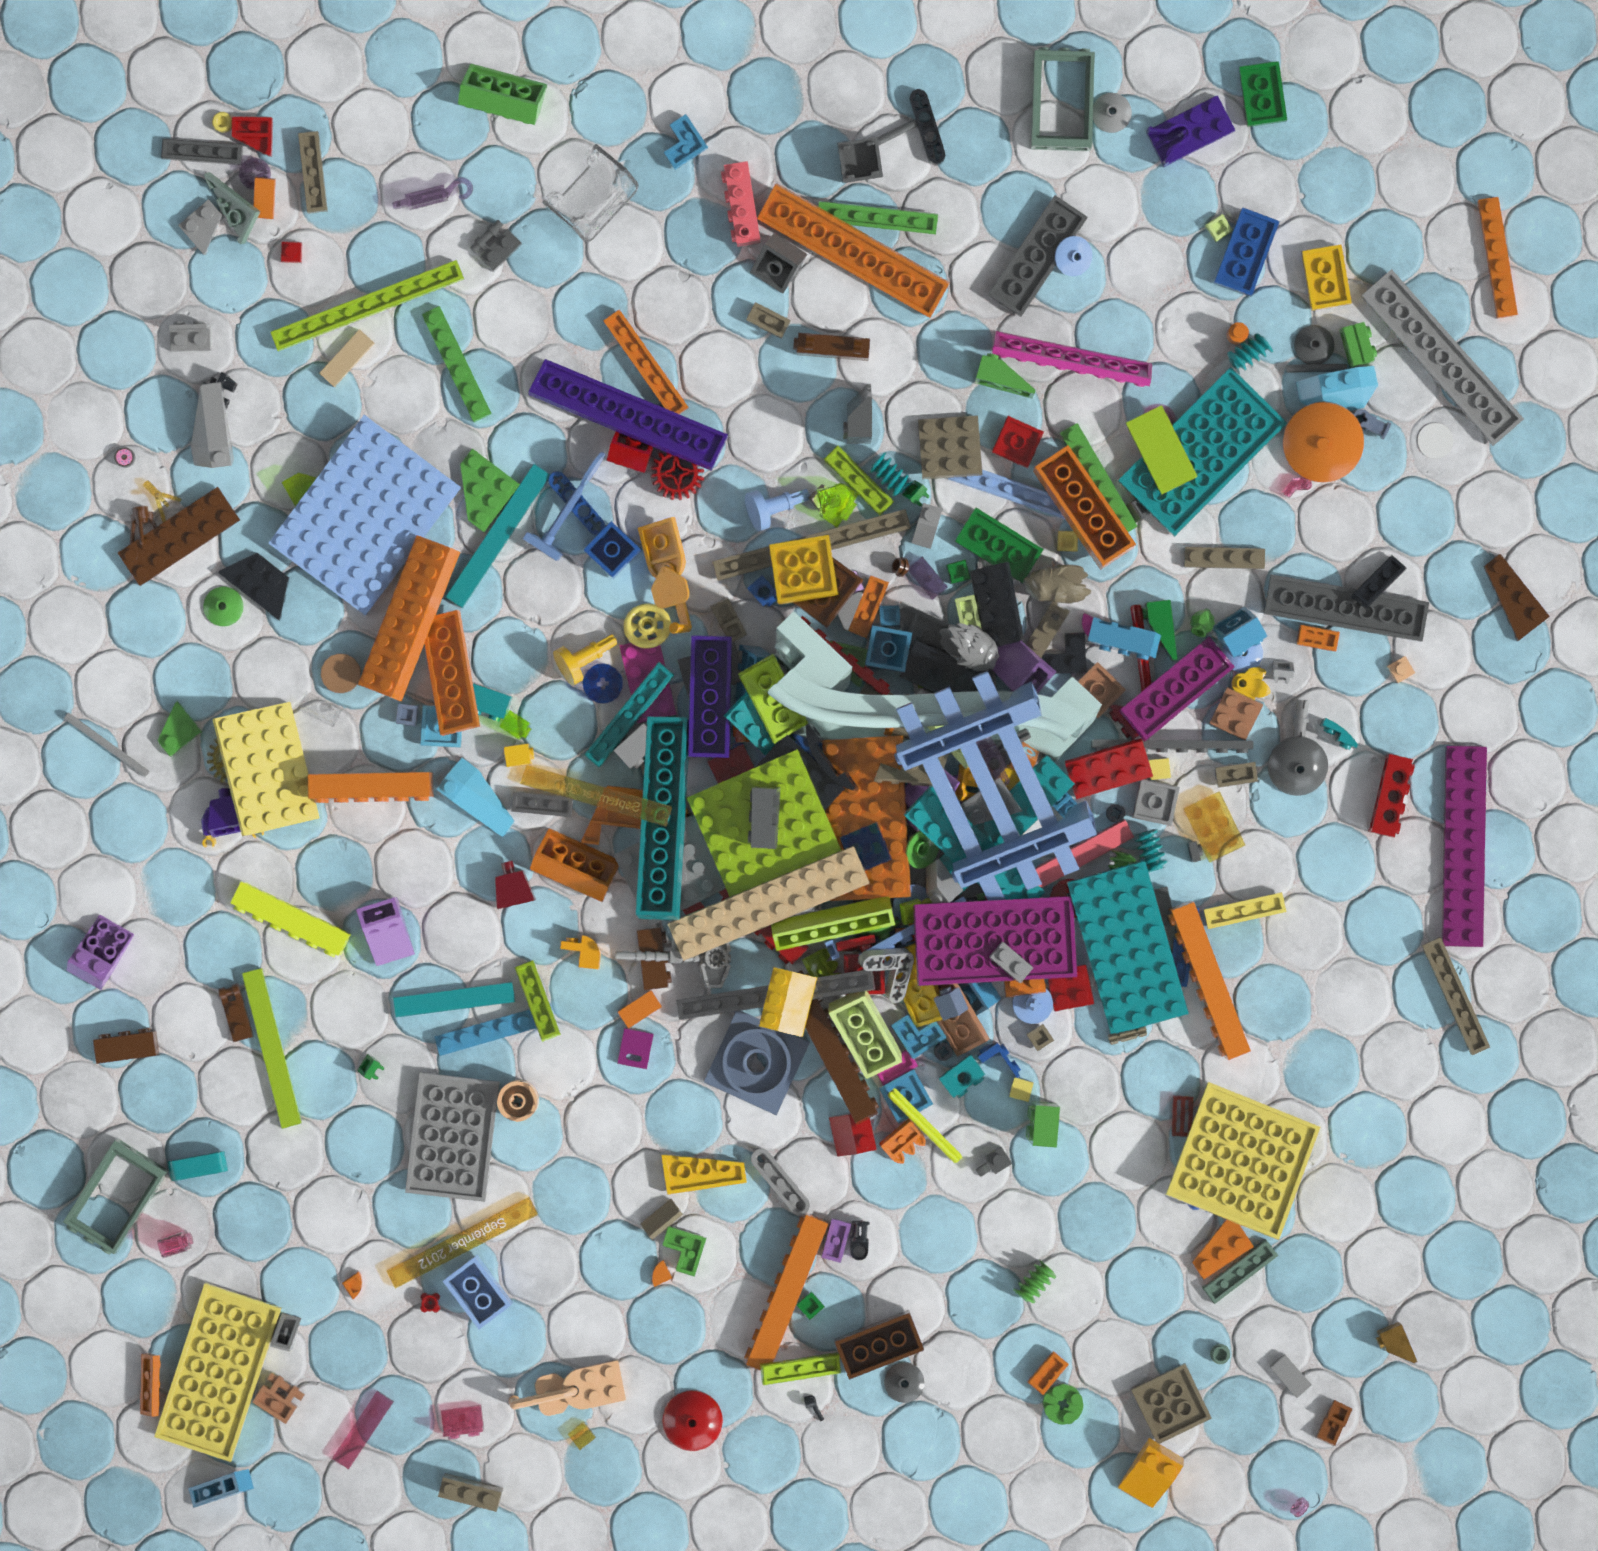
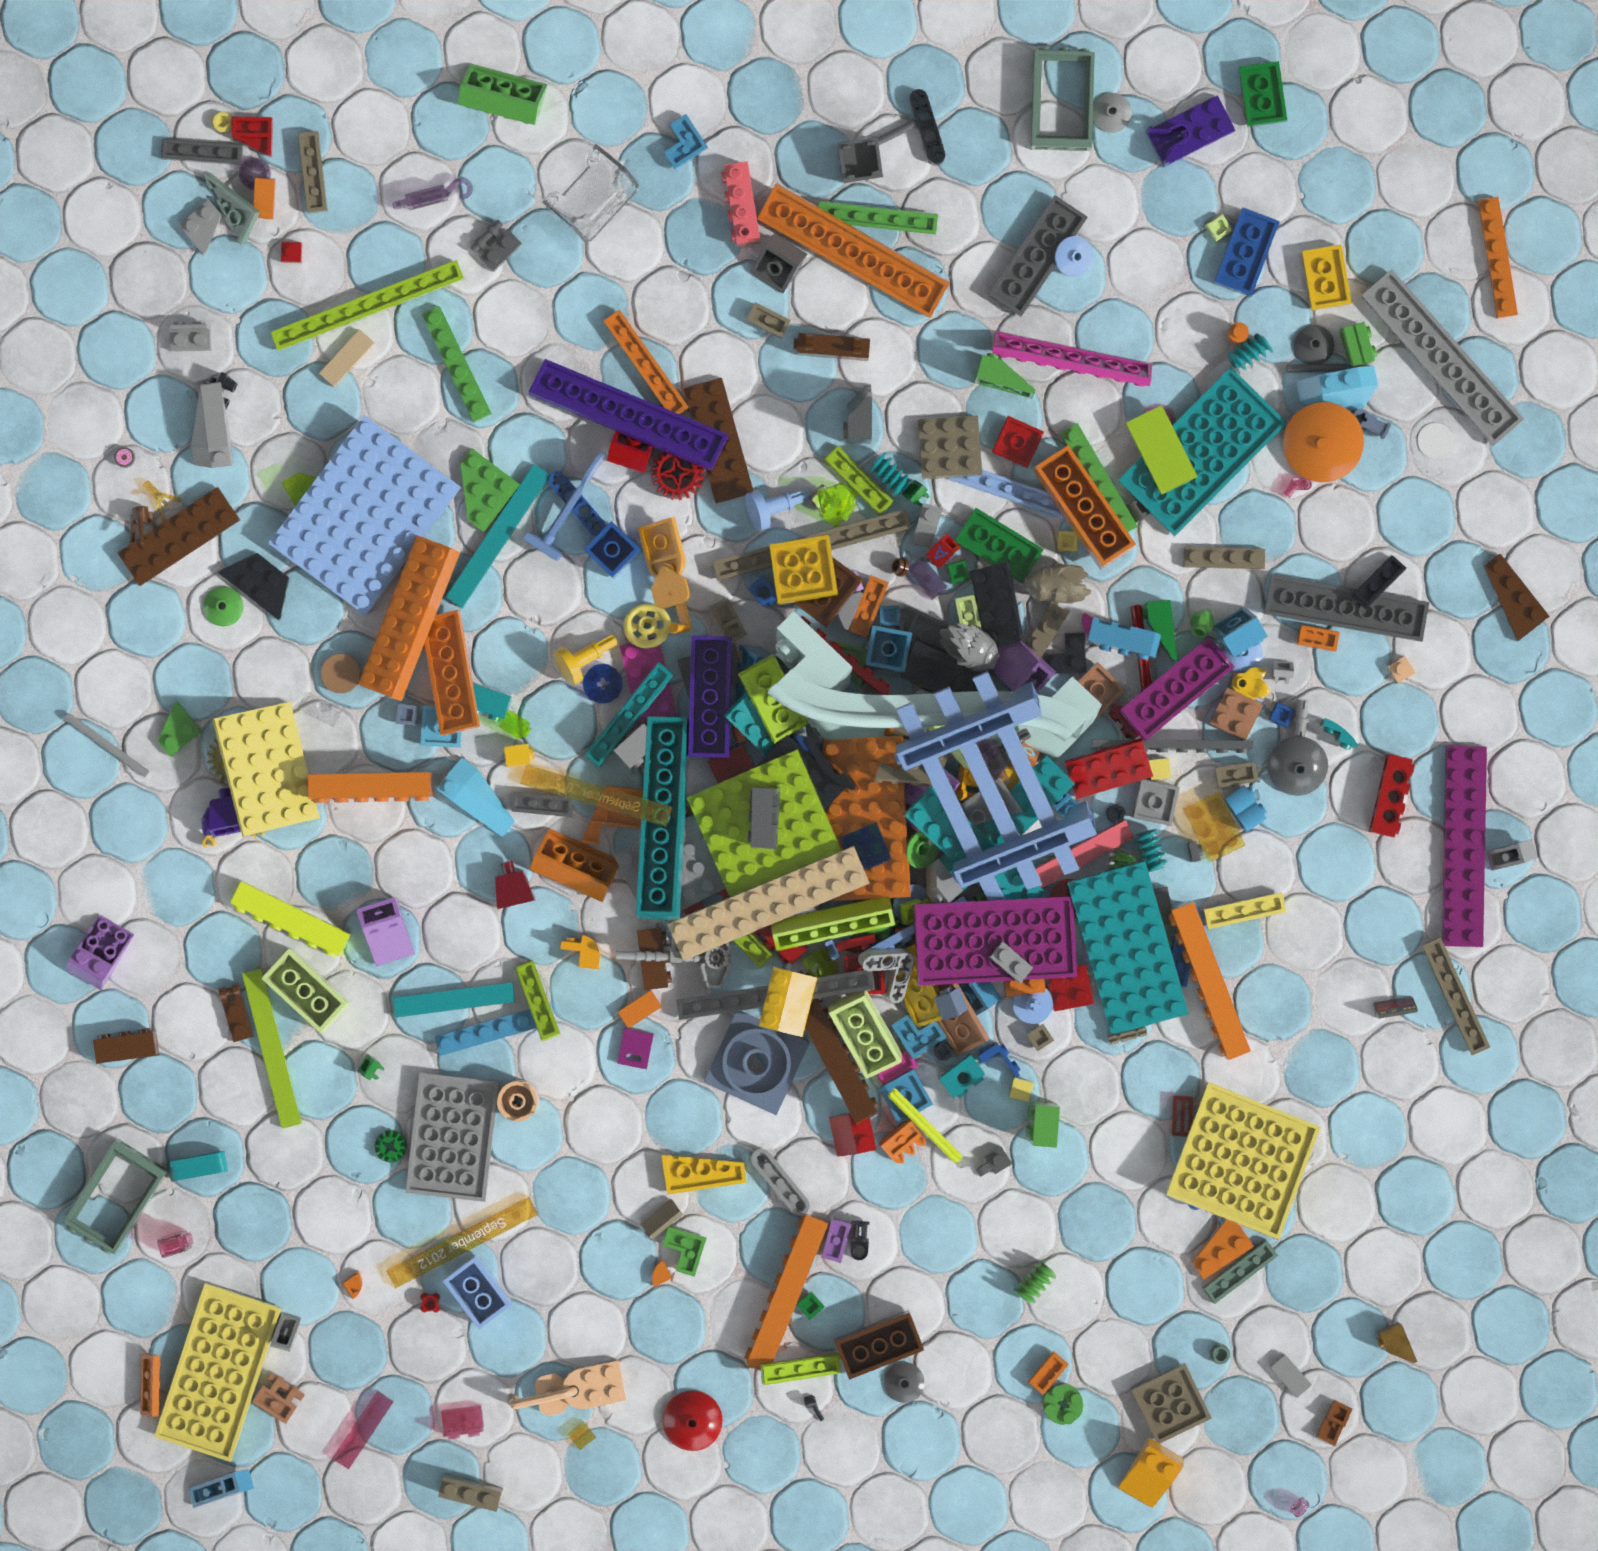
(306, 990): none -> yellowish green brick
(399, 1144): none -> green gear
(711, 407): none -> reddish brown plate
(754, 949): none -> lime tile
(942, 551): none -> red brick
(1245, 808): none -> dark azure brick
(1281, 714): none -> blue tile
(1395, 1007): none -> slope
(1512, 854): none -> light grey slope

